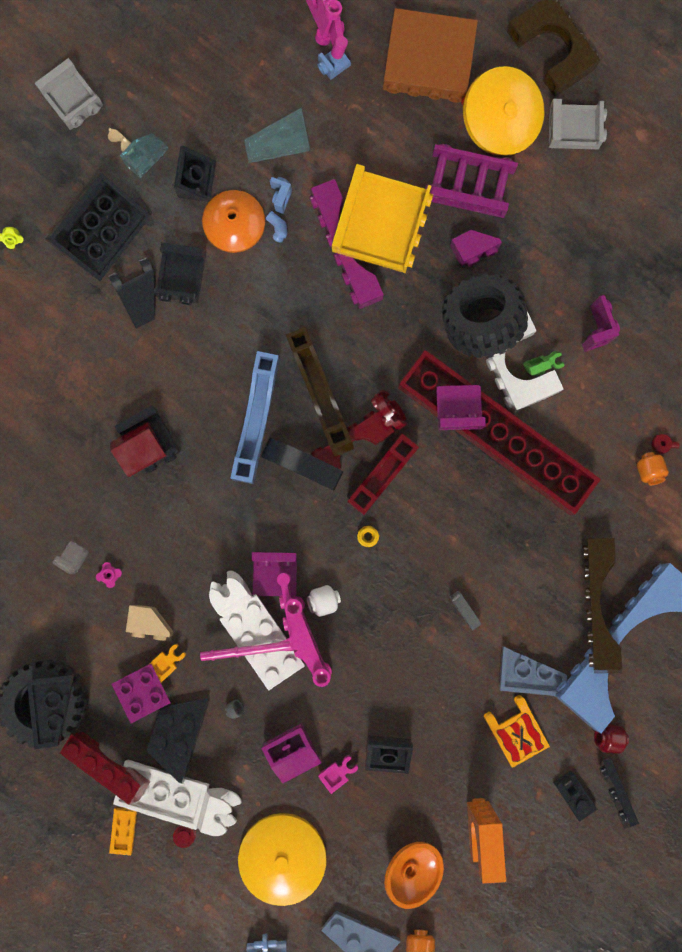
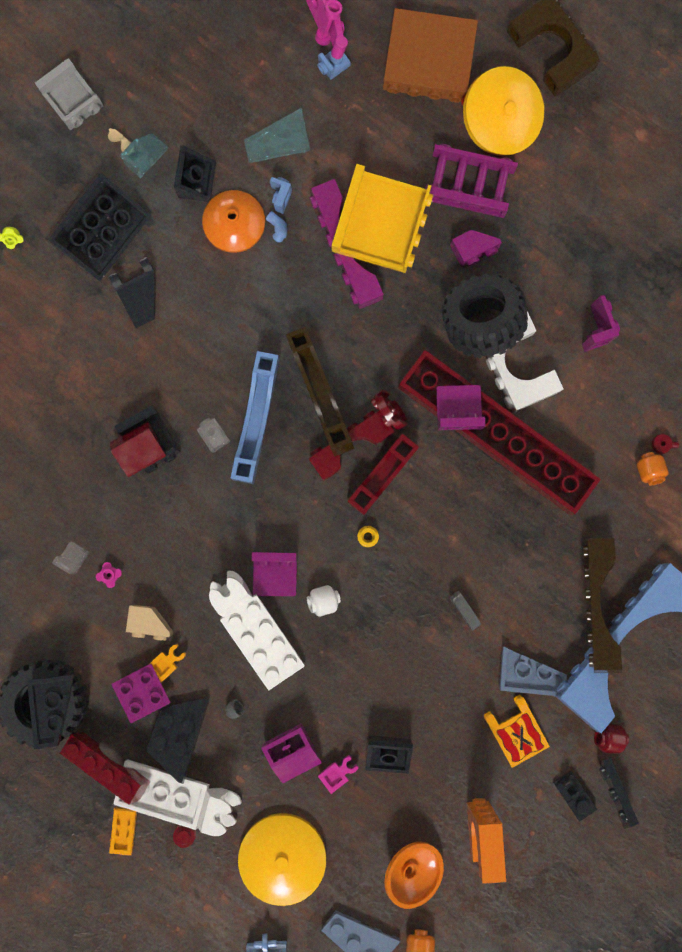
(180, 273): black panel -> none
(213, 434): none -> clear brick
(299, 640): dark pink piece -> none
(302, 464): black slope -> none
(538, 365): bright green plate -> none
(576, 125): light grey panel -> none

